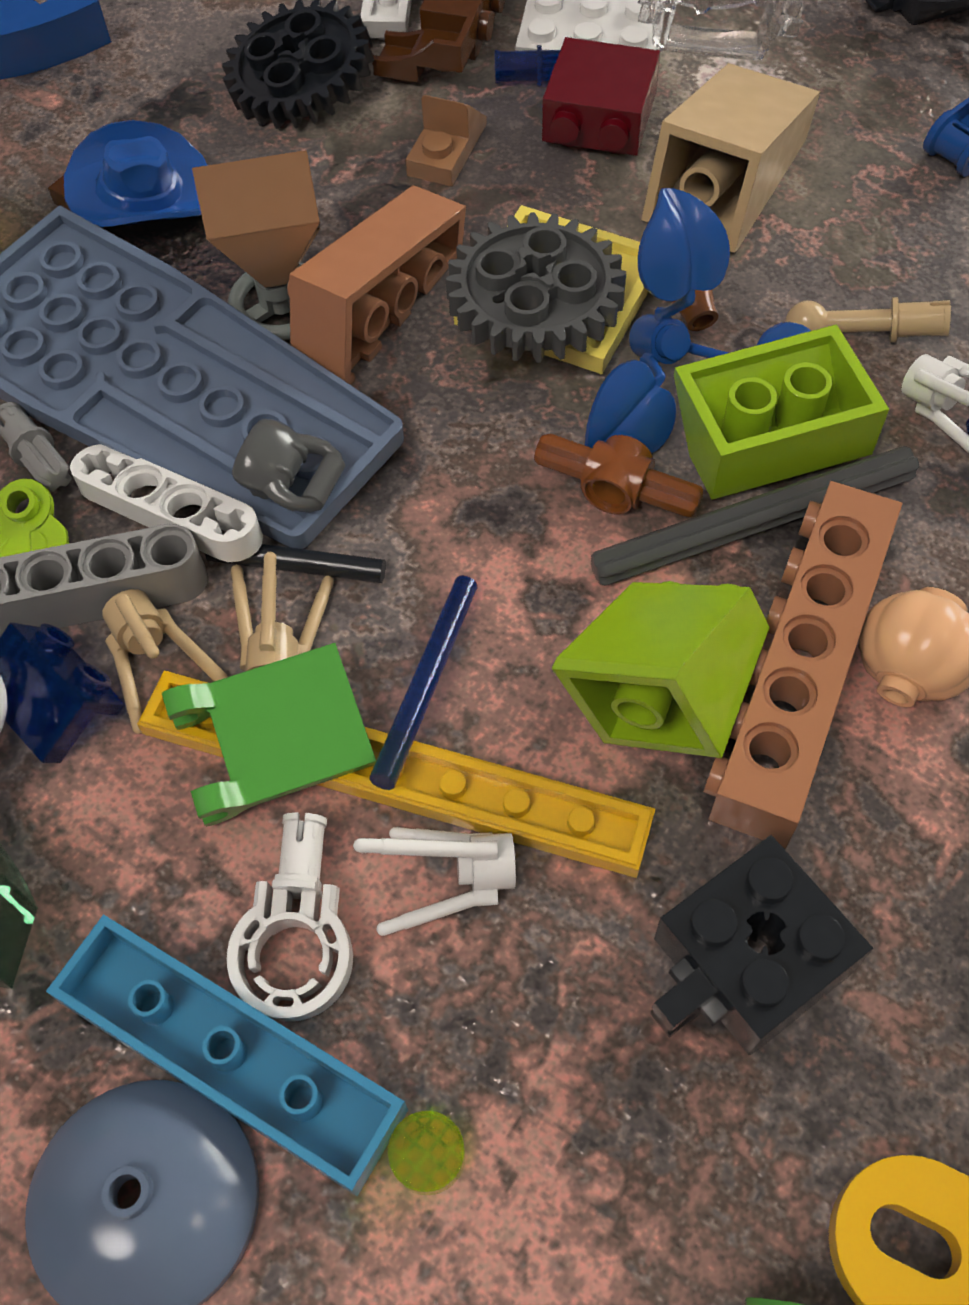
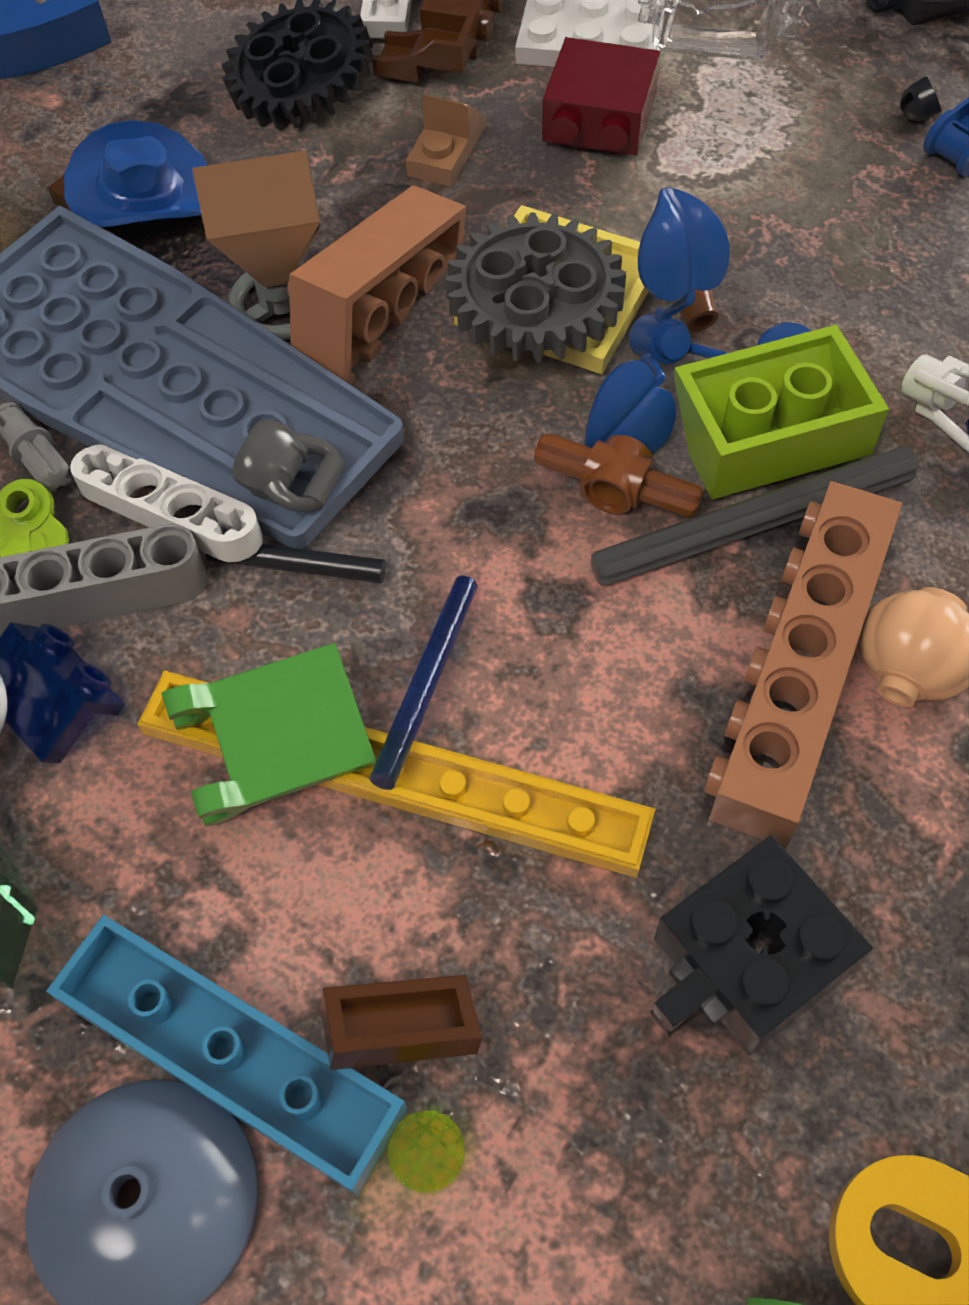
(140, 629): tan plant -> none
(273, 639): tan plant -> none
(296, 880): white pin -> none
(399, 1021): none -> reddish brown tile
(482, 860): white plant -> none
(525, 65): clear blue axle -> none
(666, 666): lime slope -> none
(732, 145): tan slope -> none
(901, 320): tan pin -> none
(920, 102): none -> black hinge

